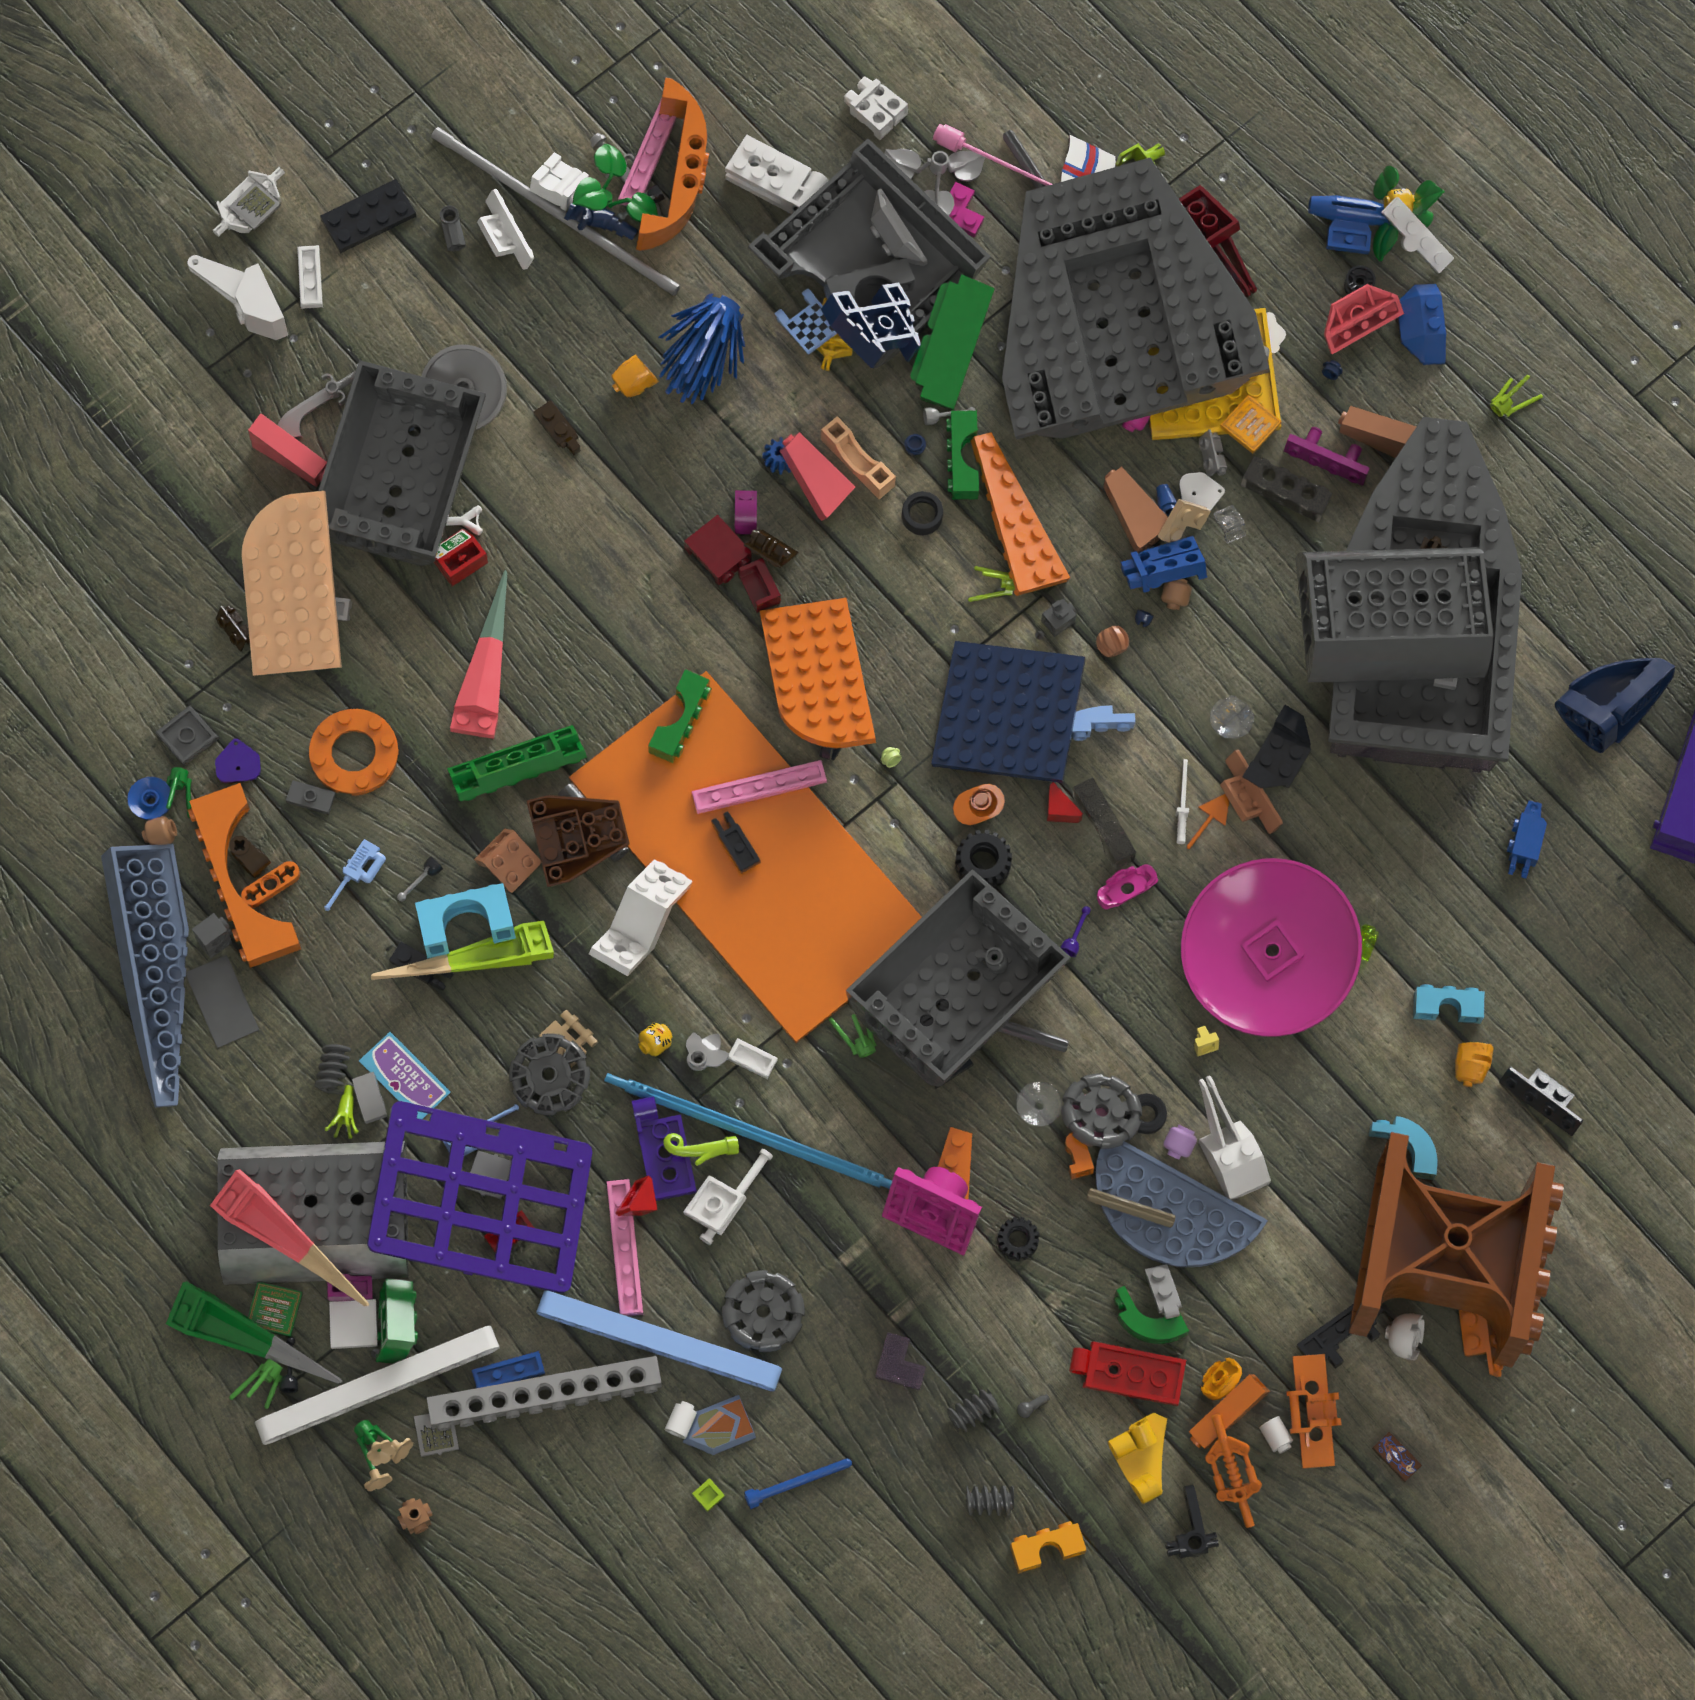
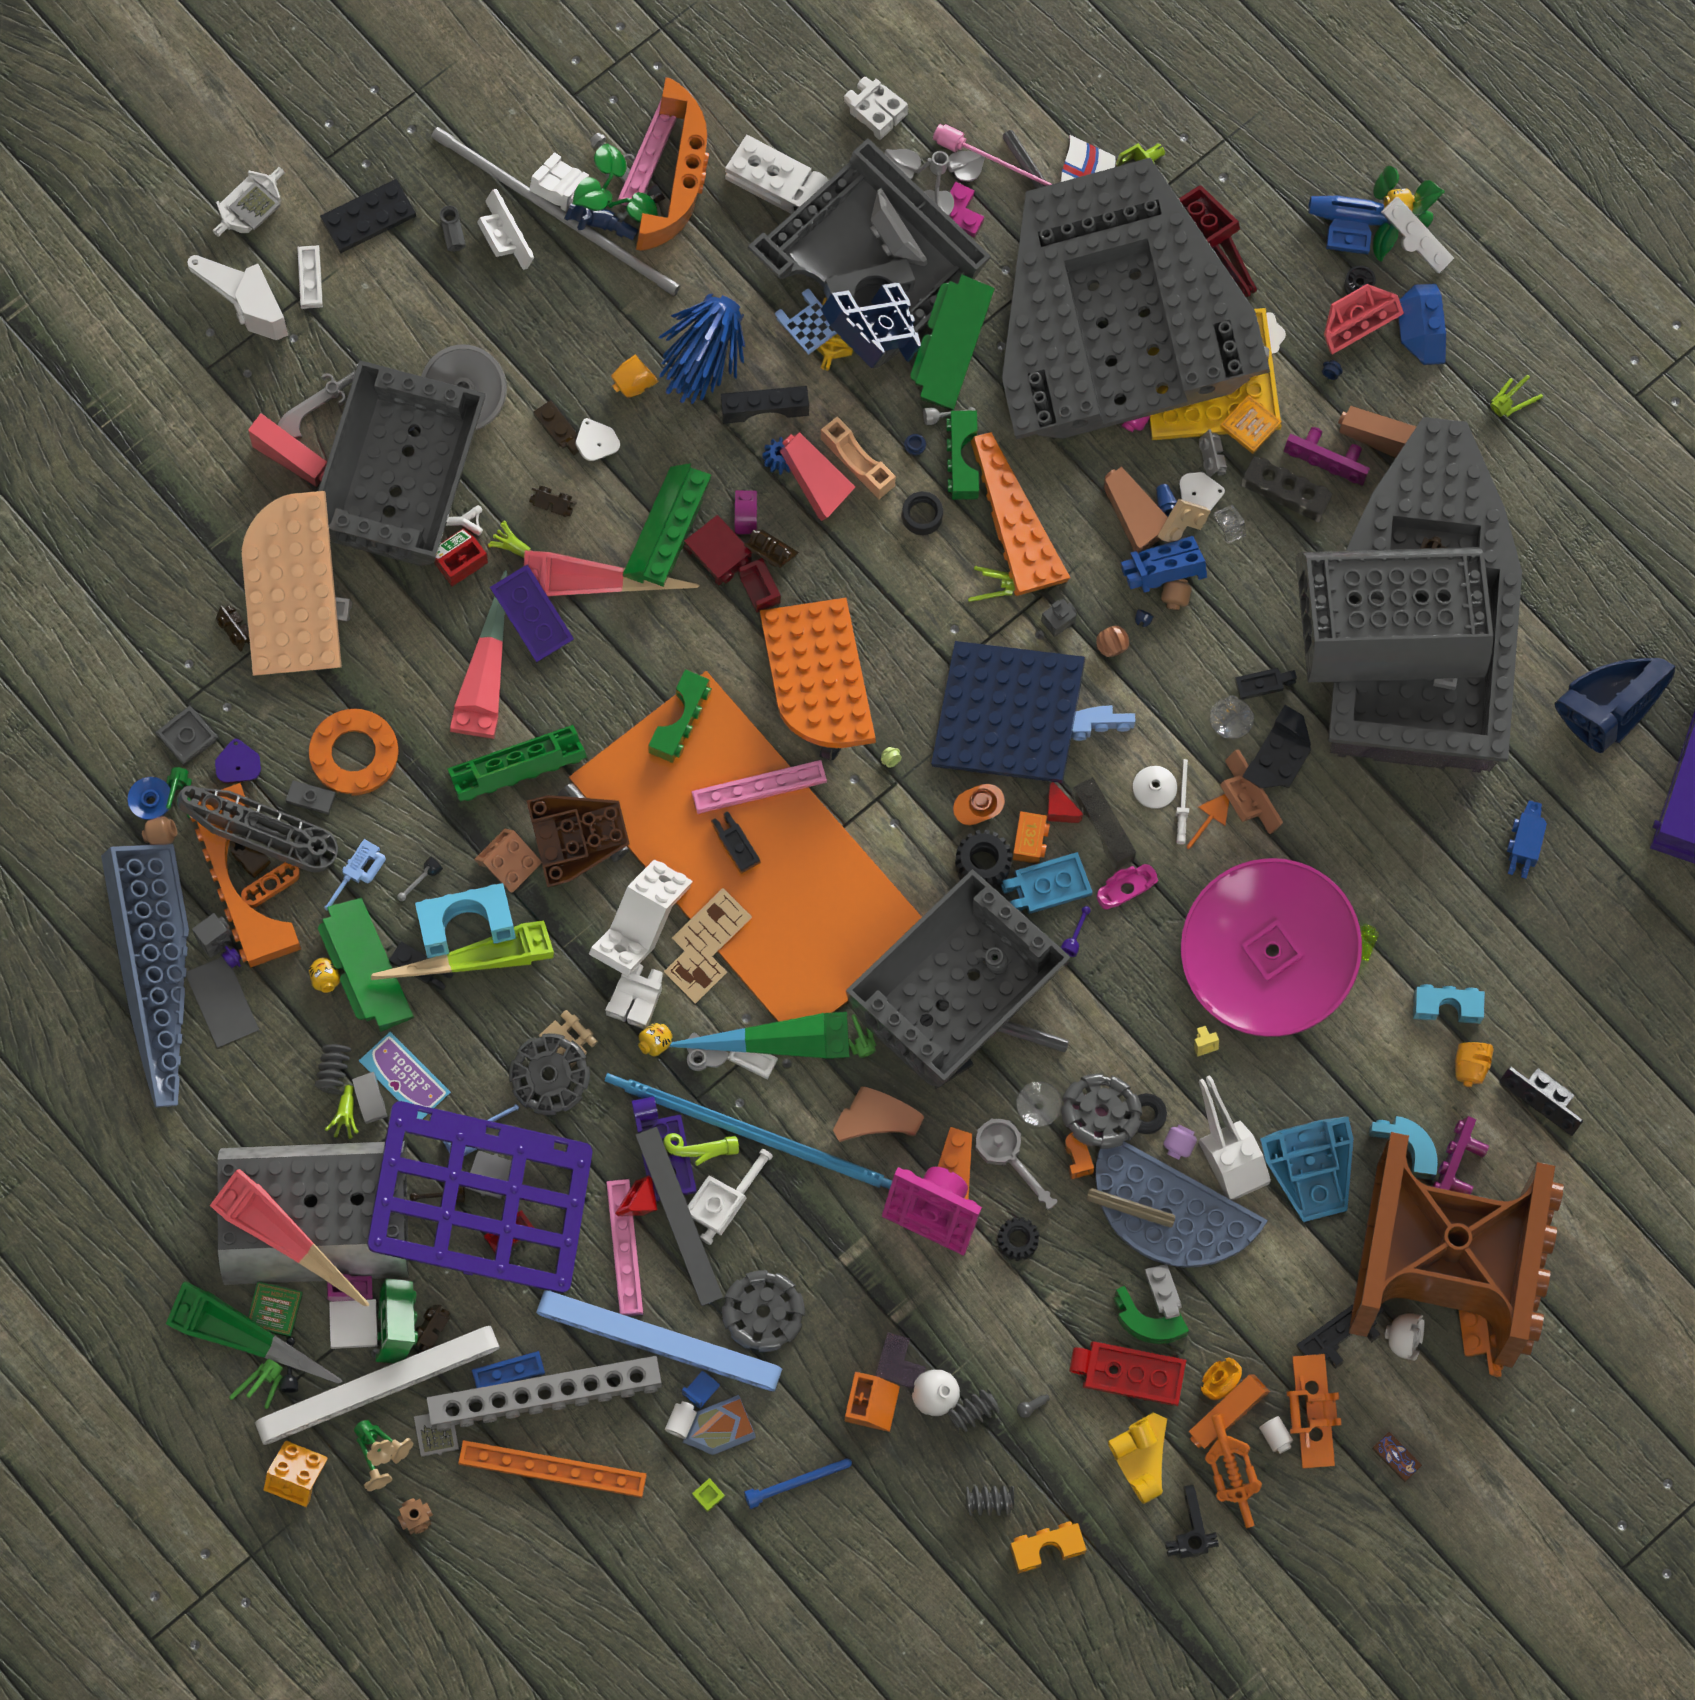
(231, 957): none -> dark purple plate
(260, 827): none -> dark grey beam
(294, 1473): none -> light orange bracket
(324, 975): none -> yellow head
(358, 950): none -> green slope
(433, 1319): none -> dark brown hinge
(460, 1195): none -> dark brown hinge
(510, 541): none -> lime piece
(531, 613): none -> dark purple plate
(552, 1469): none -> orange plate
(560, 503): none -> dark brown hinge
(572, 575): none -> coral plate
(594, 434): none -> white piece
(638, 989): none -> white hips
(667, 525): none -> green slope
(679, 1216): none -> dark grey tile
(700, 939): none -> tan sticker
(700, 1389): none -> blue bracket
(786, 401): none -> black arch
(808, 1036): none -> green plate
(872, 1402): none -> orange slope
(876, 1113): none -> nougat panel
(935, 1392): none -> white cylinder
(999, 1144): none -> light grey piece
(1030, 837): none -> orange brick
(1049, 884): none -> dark azure tile
(1151, 796): none -> white dish
(1263, 683): none -> black plate
(1312, 1165): none -> dark azure wedge
(1455, 1150): none -> magenta plate

